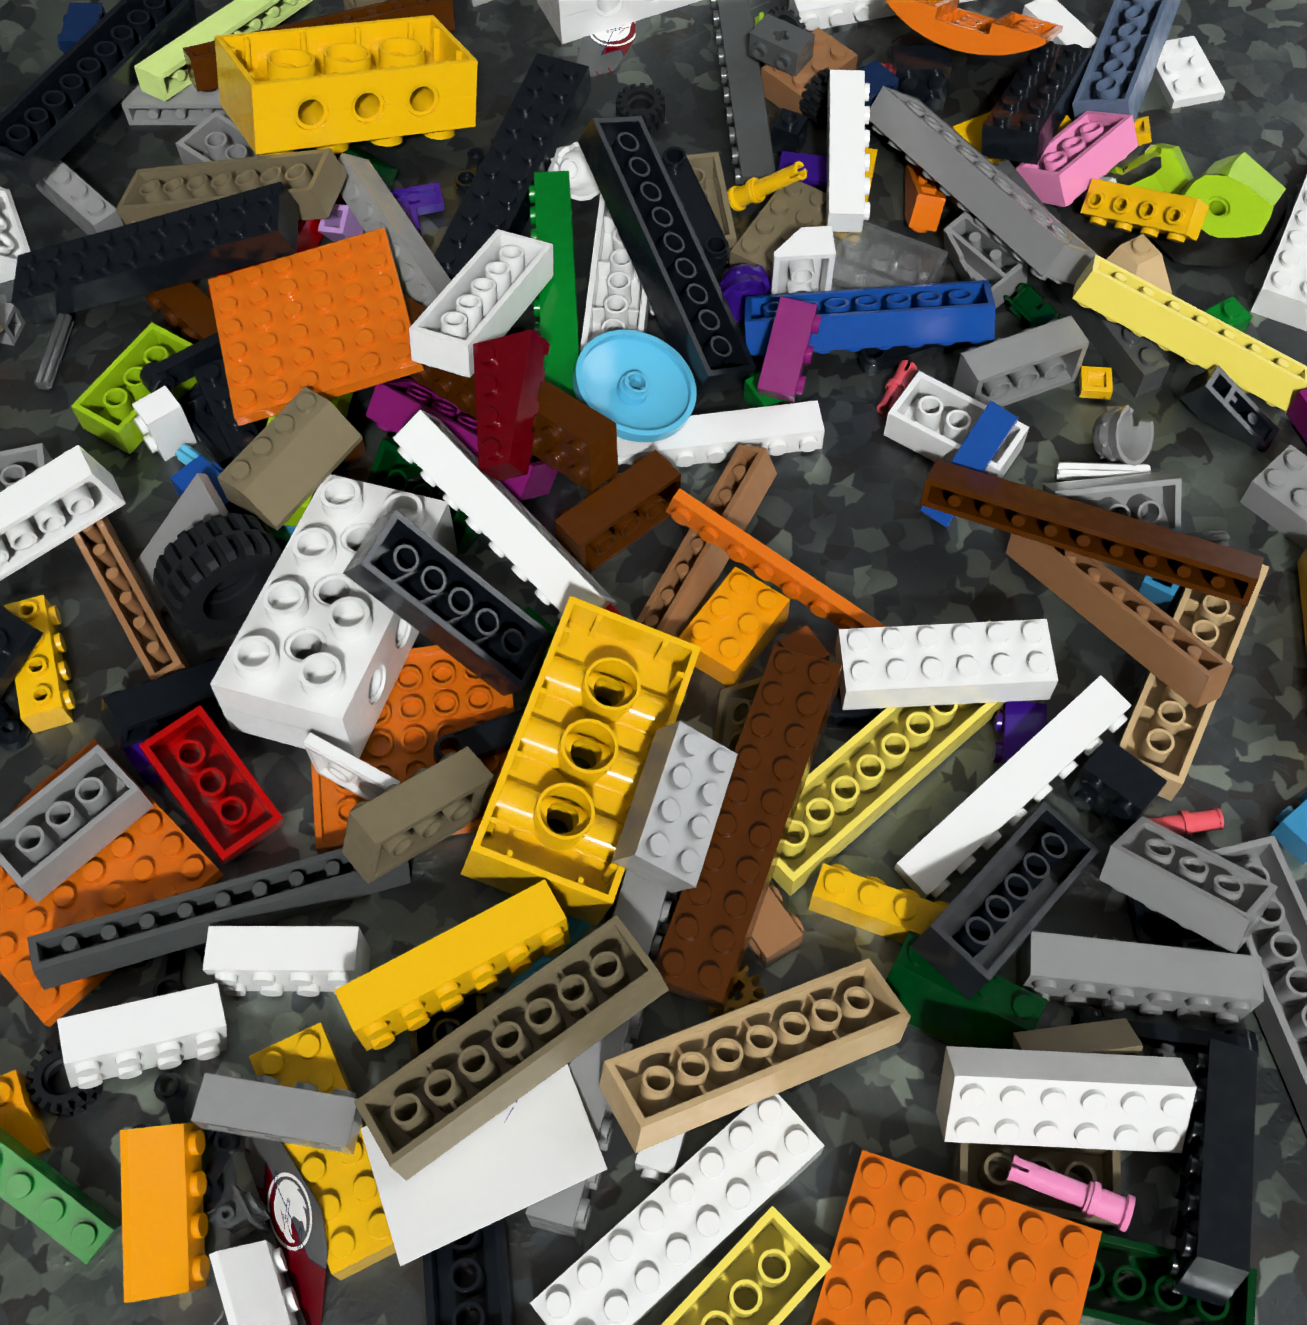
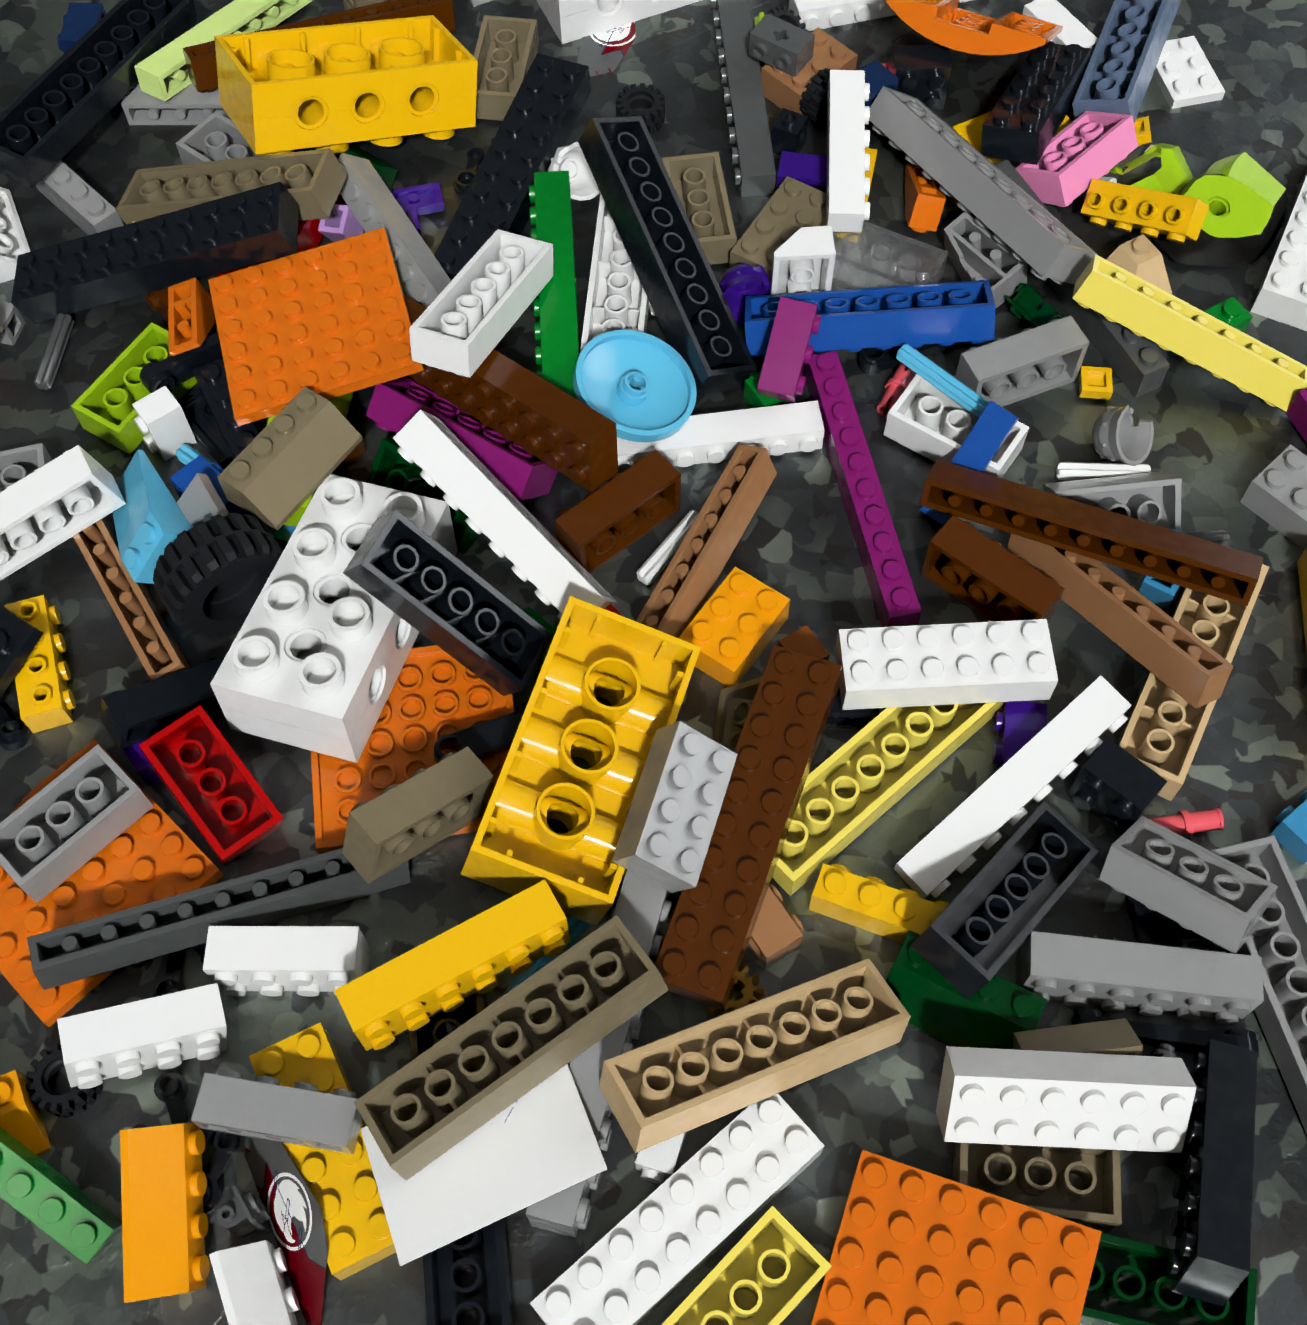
(146, 520): none -> medium azure slope
(188, 316): none -> orange slope
(346, 769): white tile -> none
(504, 56): none -> dark tan brick
(506, 401): dark red wedge -> none
(666, 550): none -> white axle
(696, 207): black piece -> none
(756, 189): yellow pin -> none
(767, 563): orange plate -> none
(862, 494): none -> magenta brick
(942, 380): none -> medium azure axle
(988, 576): none -> reddish brown brick
(1089, 1197): bright pink pin -> none
(1228, 408): black slope -> none

